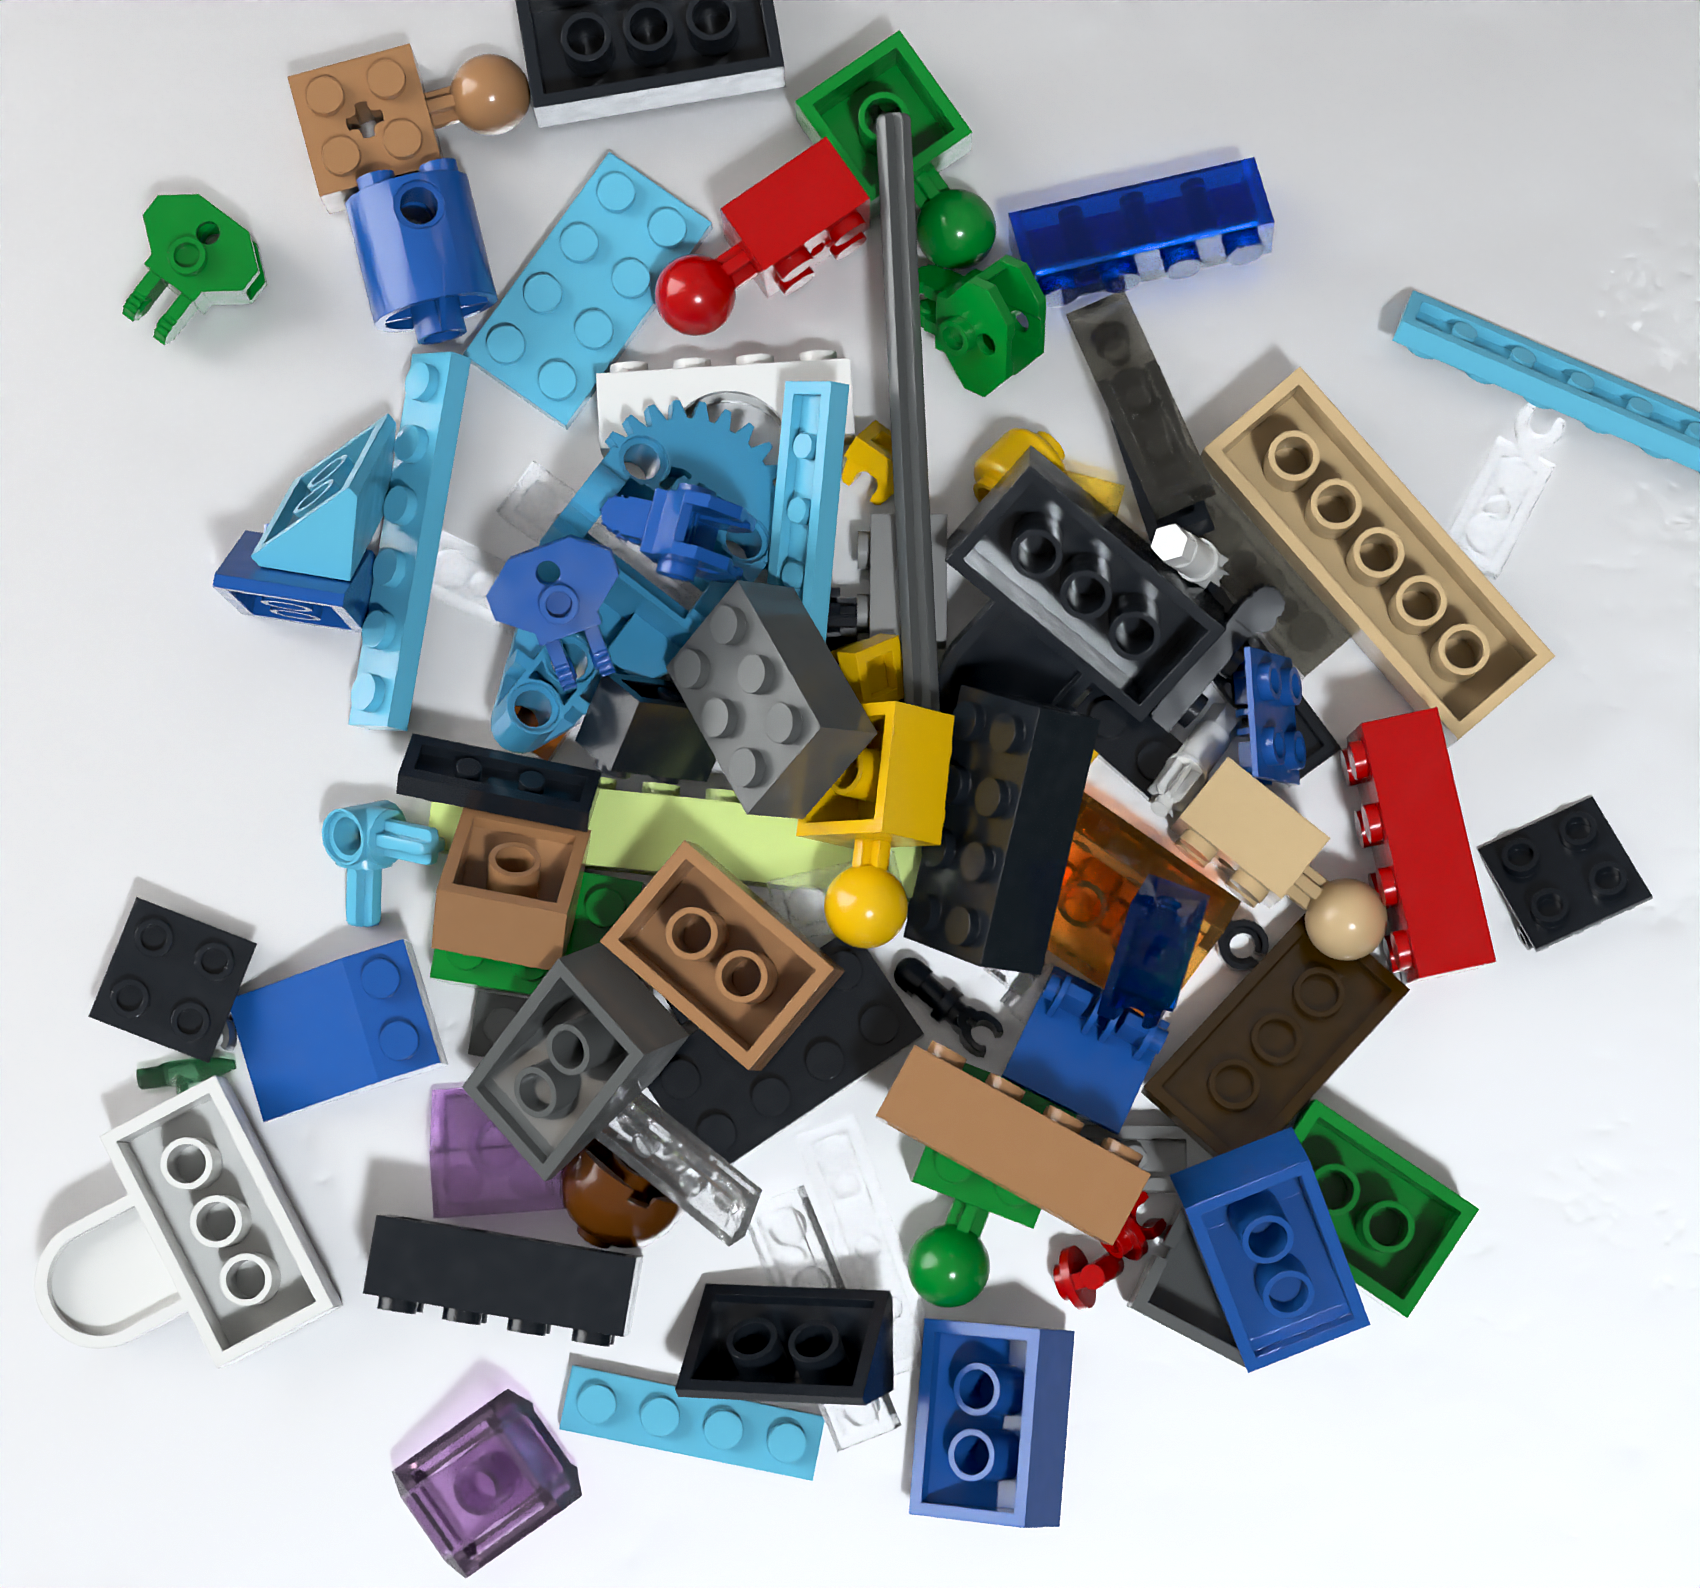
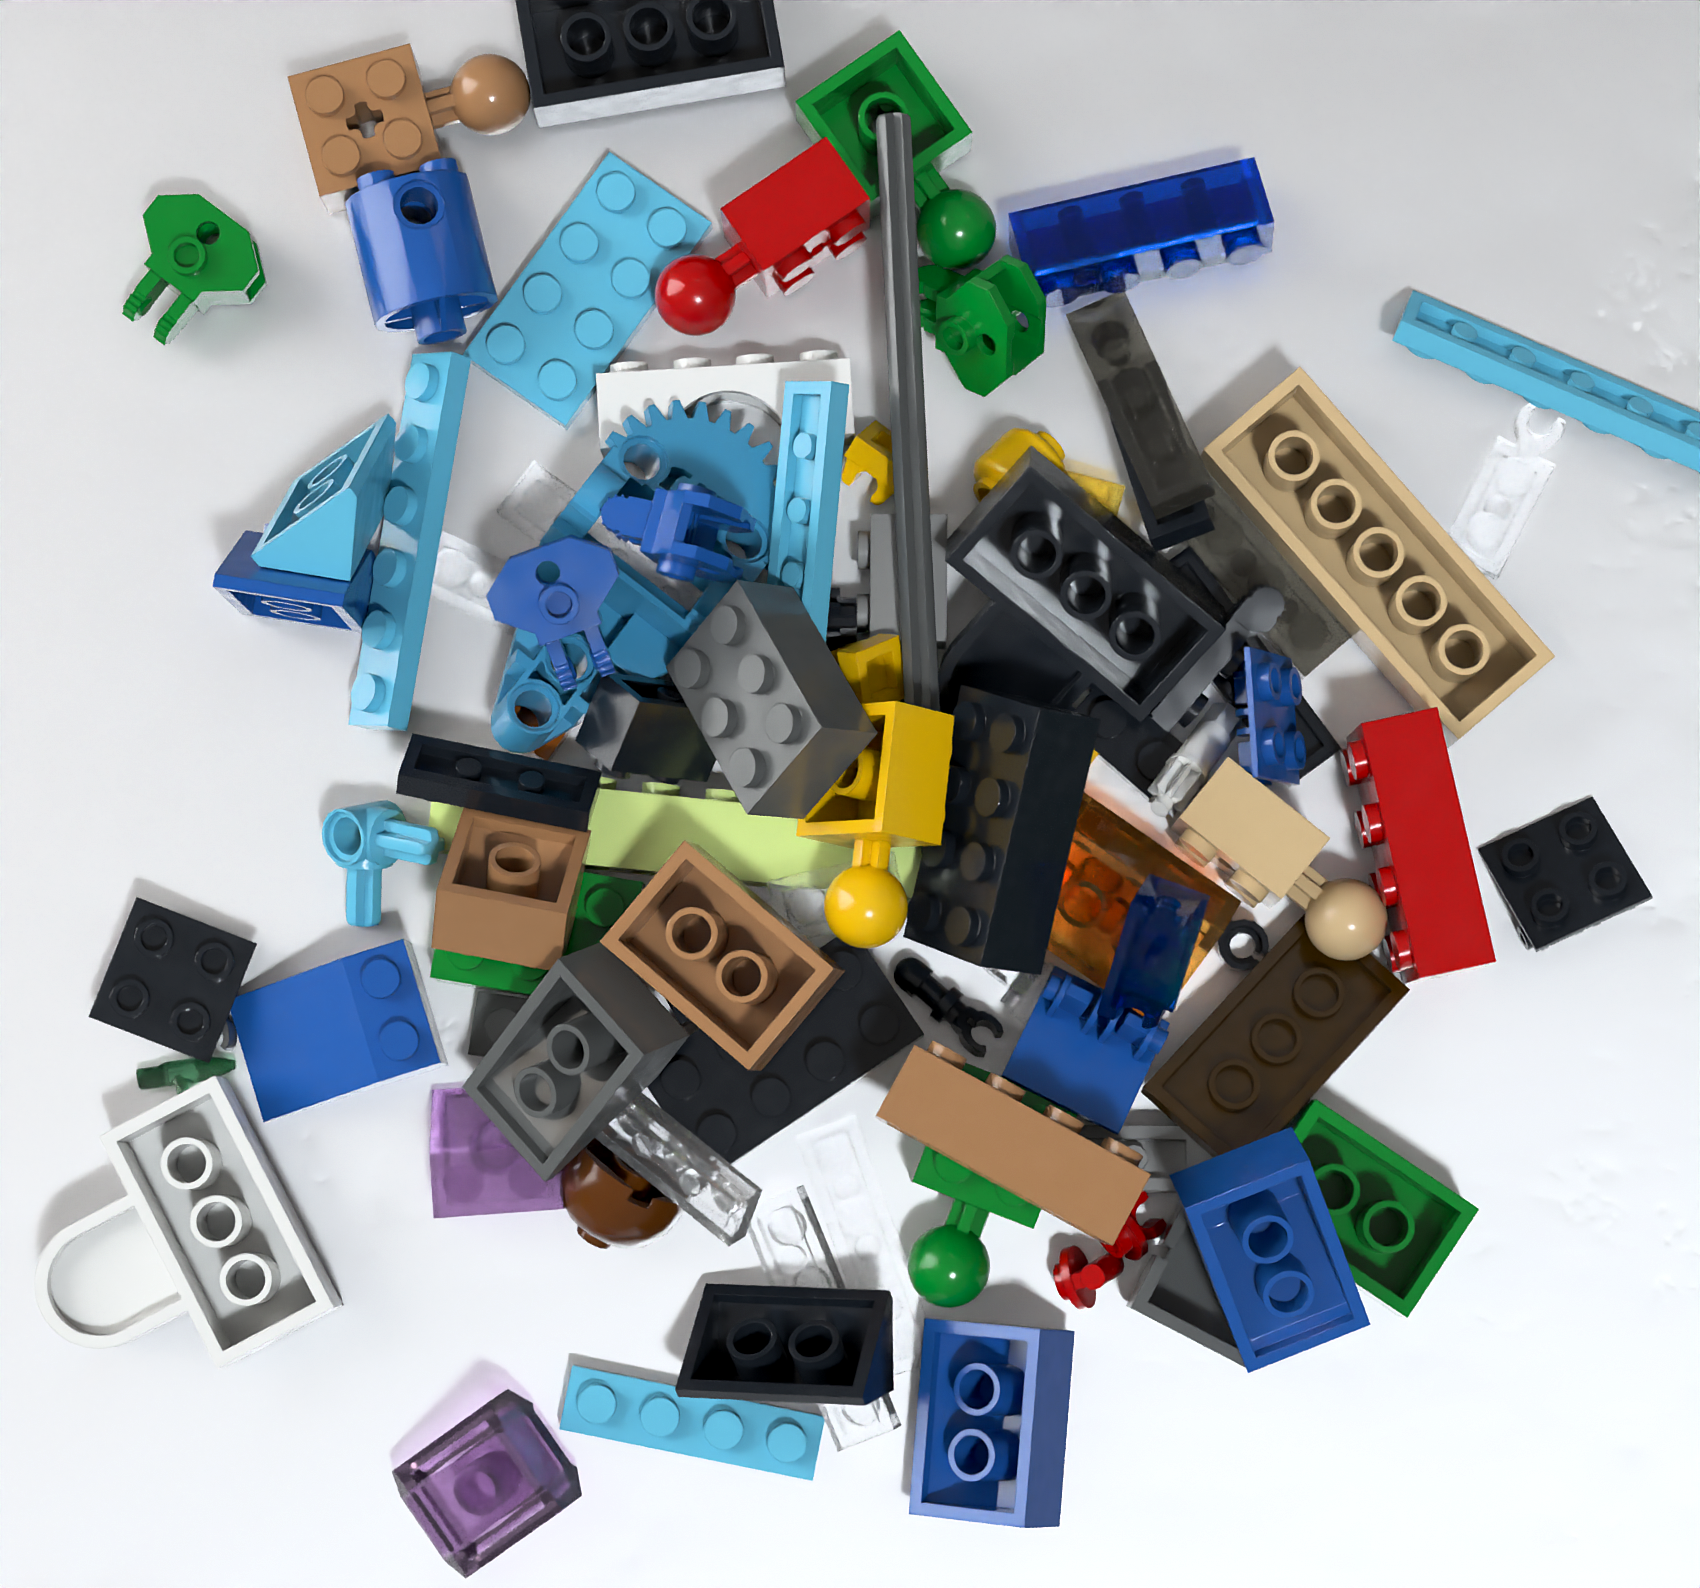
(503, 1276): black brick -> none
(1191, 556): white piece -> none

